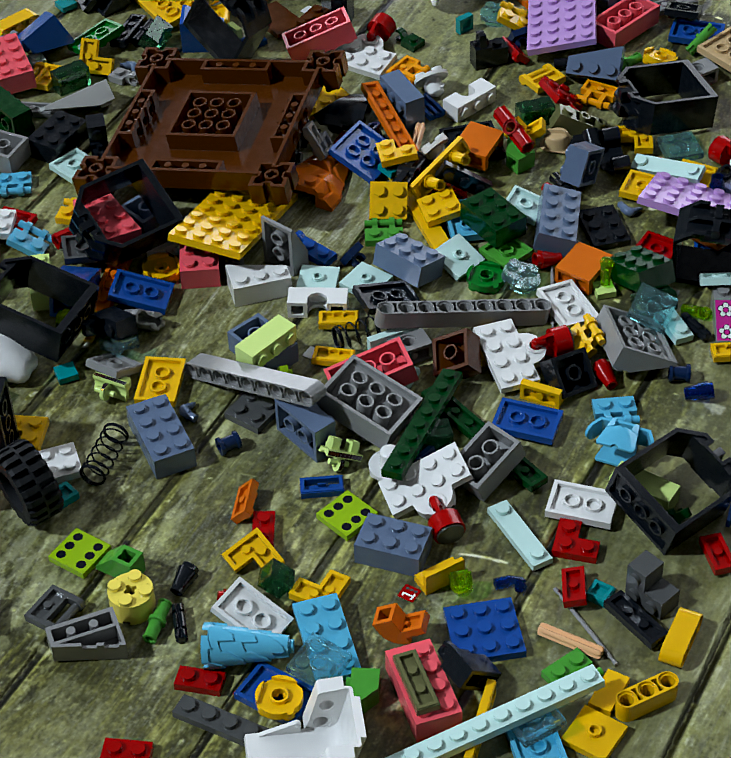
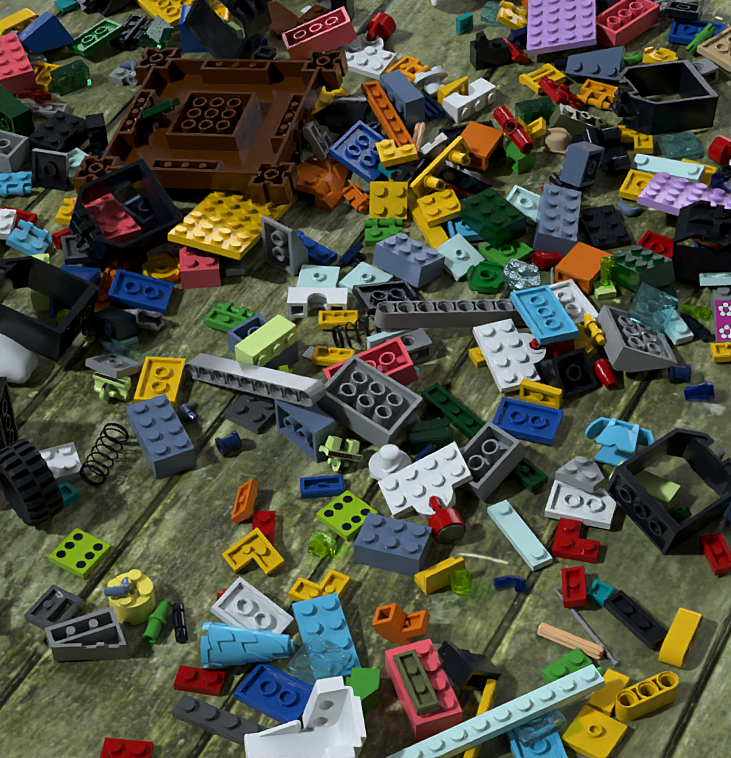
(32, 429): yellow plate -> none
(35, 94): none -> clear red plate
(50, 169): none -> black hinge
(66, 373): teal tile -> none
(89, 55): yellow plate -> none
(89, 97): white wedge -> none
(118, 591): none -> sand blue animal
(121, 561): bright green slope -> none
(155, 111): none -> dark green wing
(184, 577): black cone -> none
(227, 316): none -> bright green plate
(257, 283): white wedge -> none
(265, 53): none -> black plate
(276, 578): clear green brick -> none
(279, 709): yellow plate -> none
(322, 545): none -> clear neon green piece
(354, 196): none -> orange hinge
(409, 593): red sticker -> none
(411, 42): dark green plate -> none
(421, 424): dark green plate -> none
(451, 88): none -> yellow slope
(457, 352): reddish brown slope -> none
(486, 629): blue plate -> none
(544, 315): none -> medium azure plate
(581, 474): none -> light grey plate
(616, 407): medium azure plate -> none
(648, 587): dark grey brick -> none

